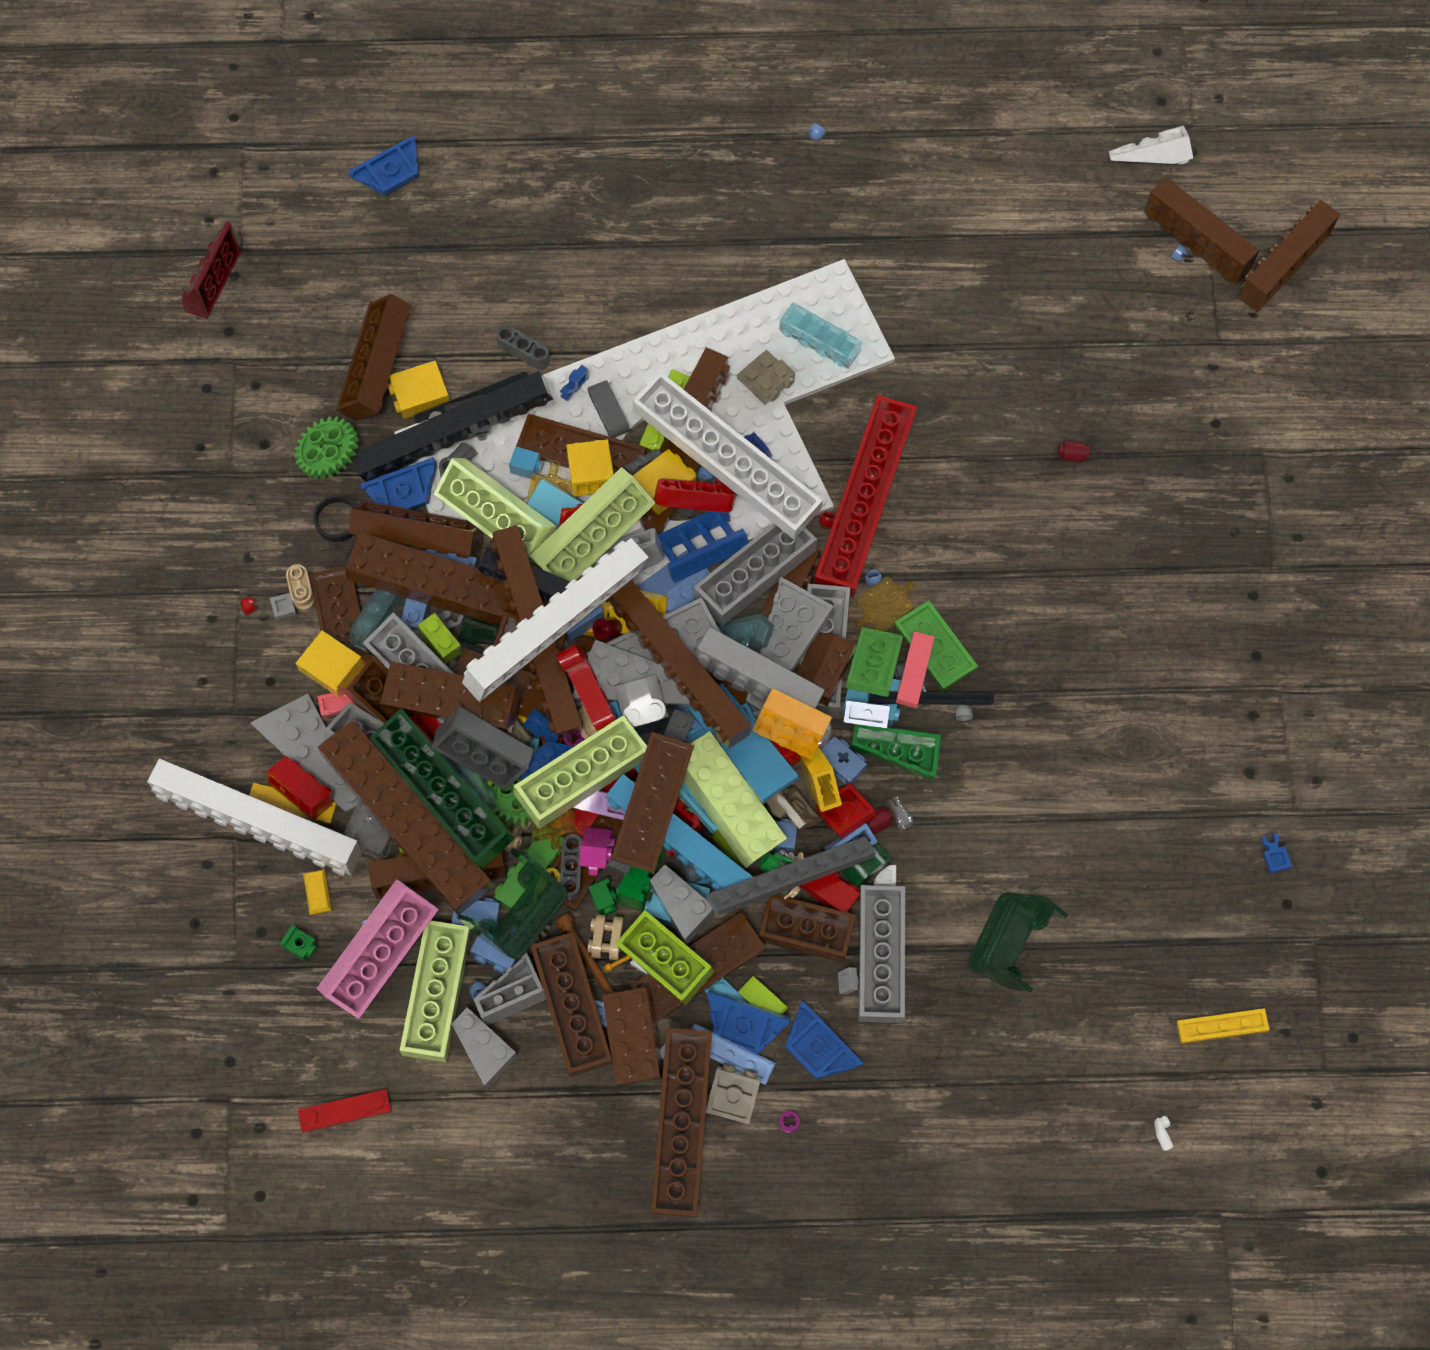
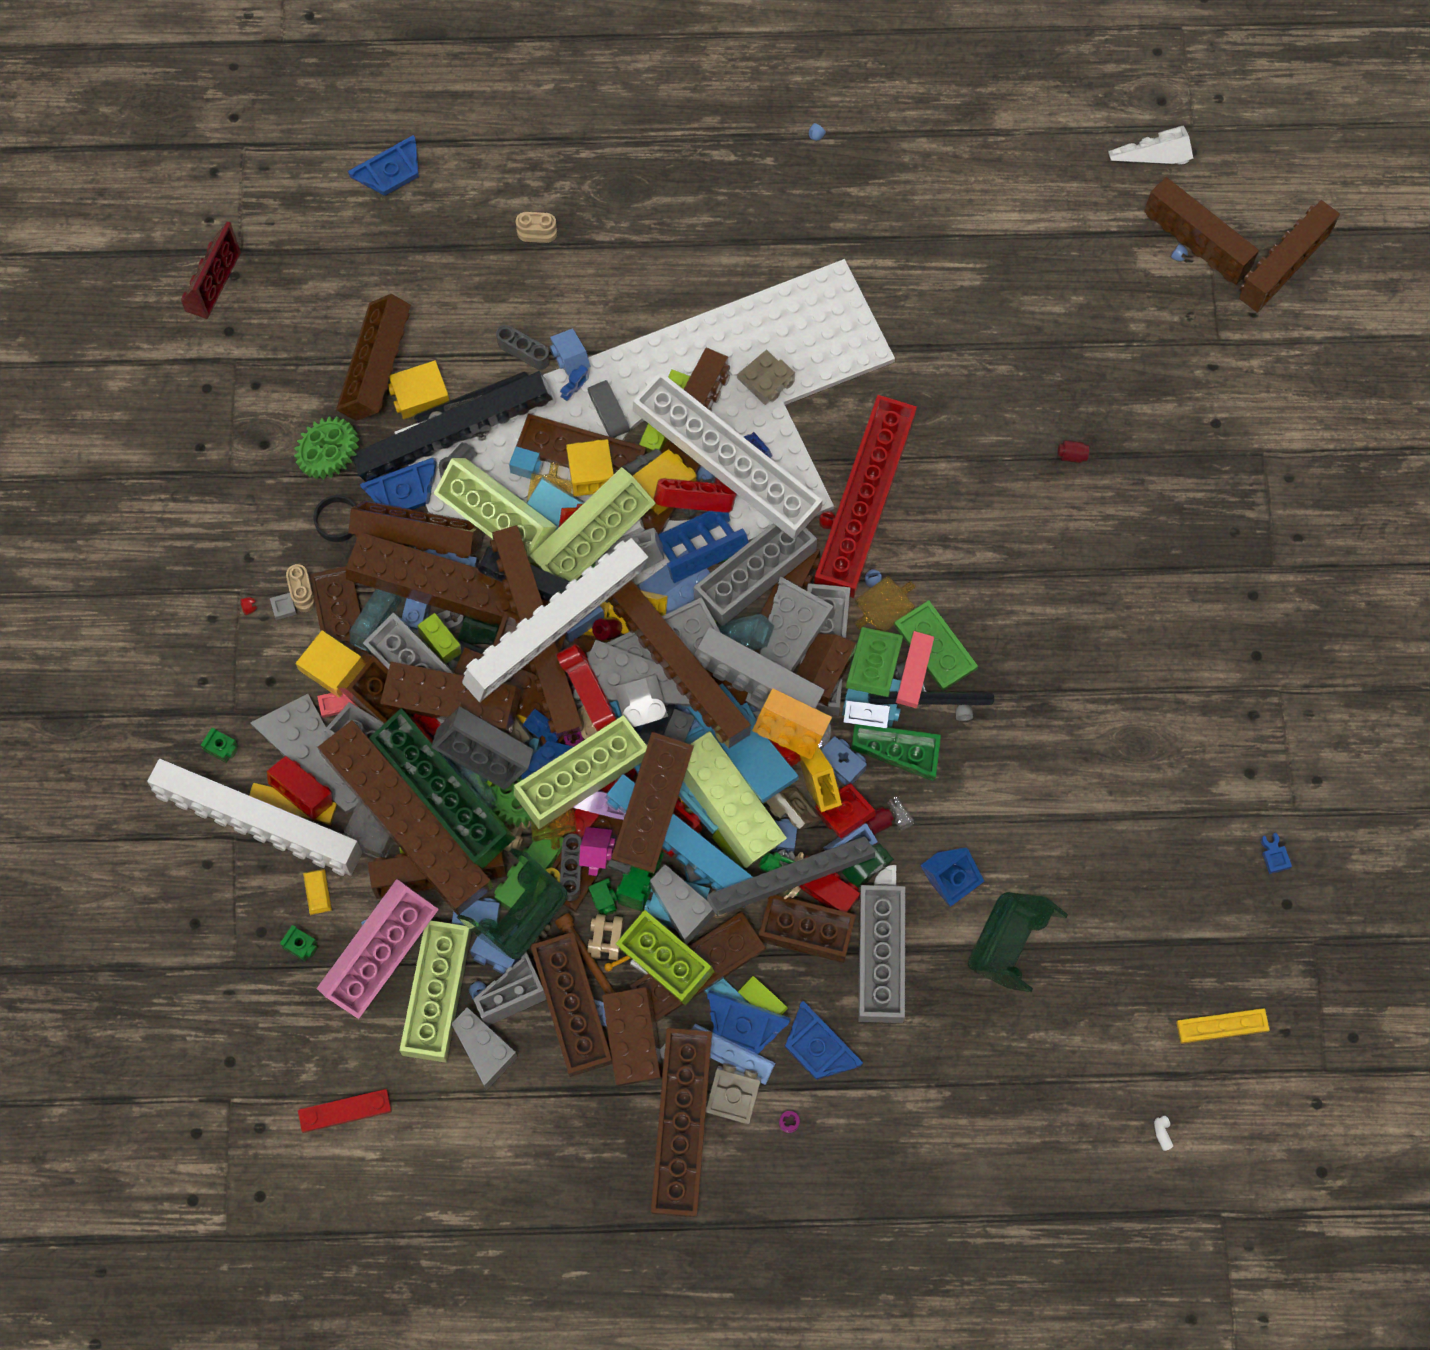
(211, 743): none -> green brick
(536, 227): none -> tan brick
(568, 351): none -> medium blue brick
(820, 335): clear light blue brick -> none
(848, 980): light grey plate -> none
(952, 874): none -> blue slope

